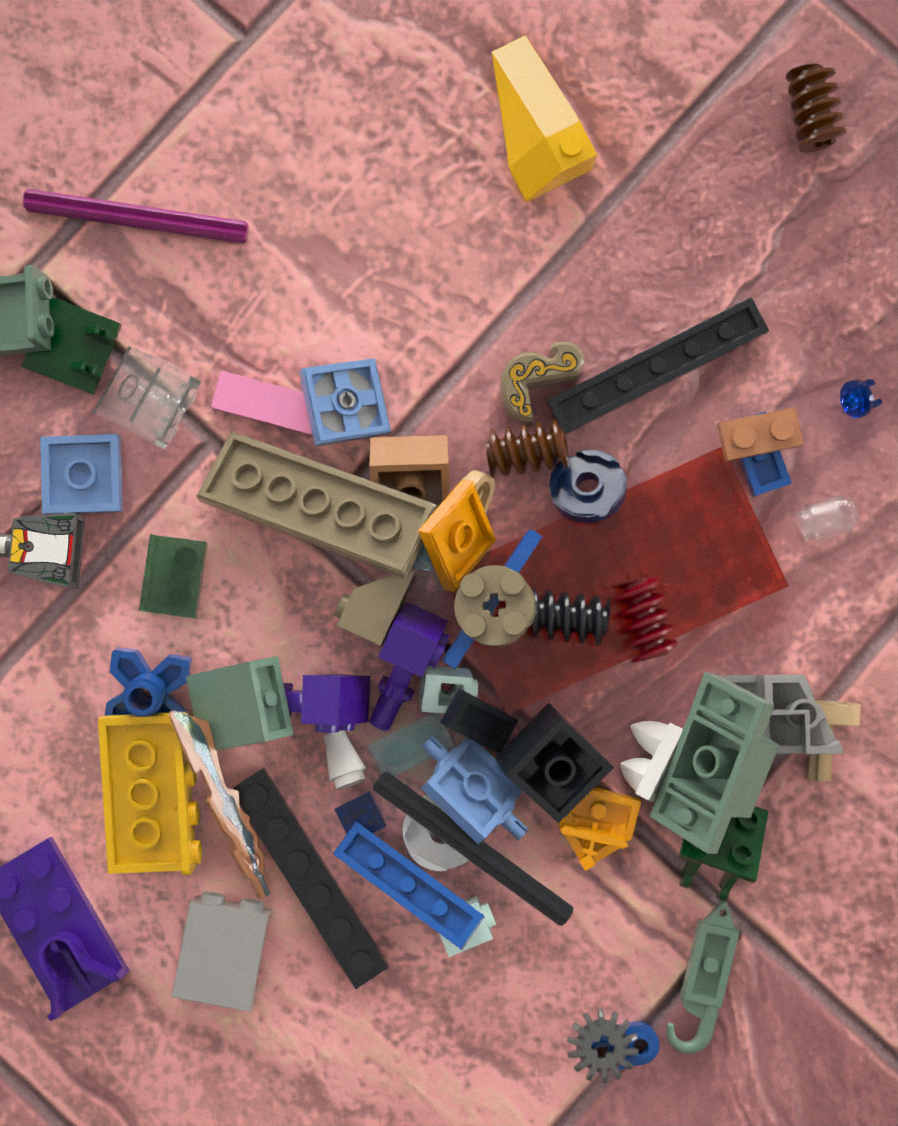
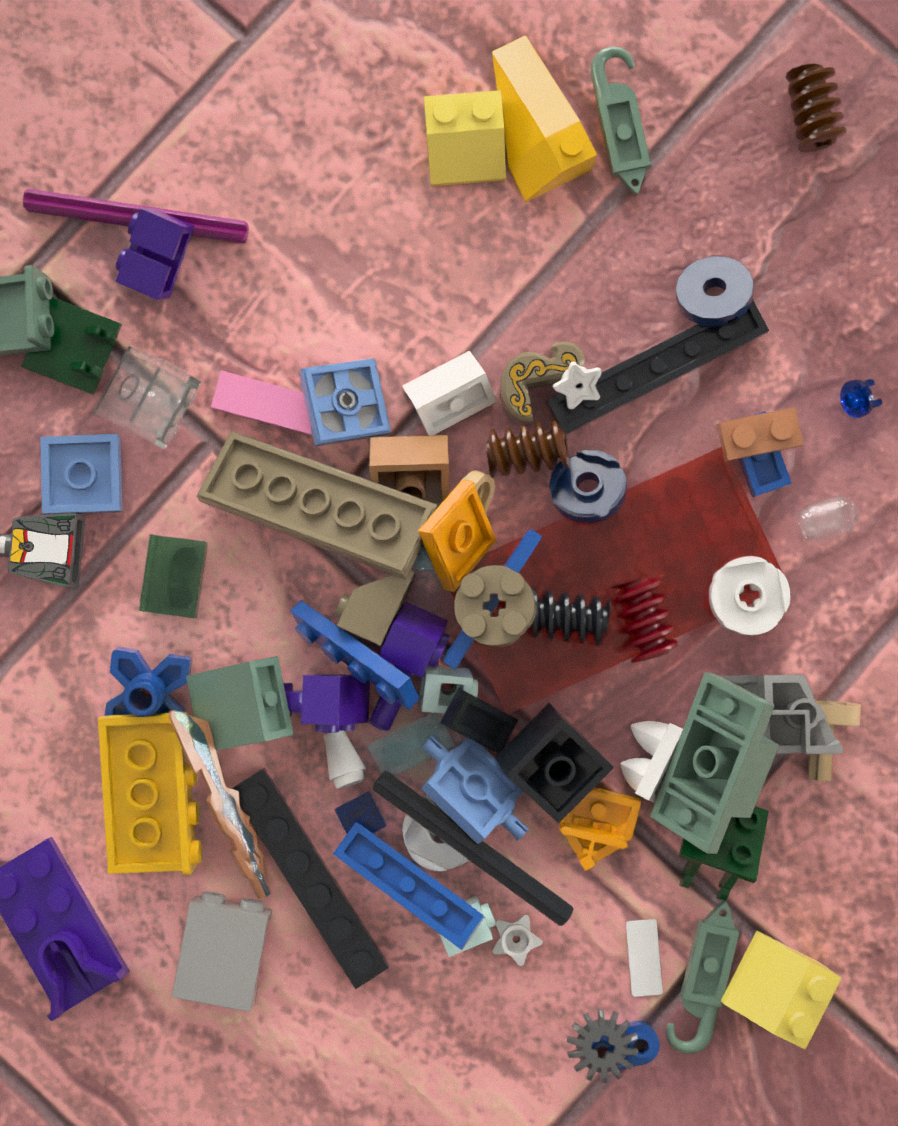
(154, 253): none -> dark purple piece
(361, 661): none -> blue plate
(450, 393): none -> white panel
(465, 138): none -> light yellow slope
(520, 949): none -> white plate
(573, 376): none -> white plate
(620, 121): none -> sand green plate
(644, 957): none -> white sticker
(714, 272): none -> tile
(766, 610): none -> white plate
(781, 989): none -> light yellow slope

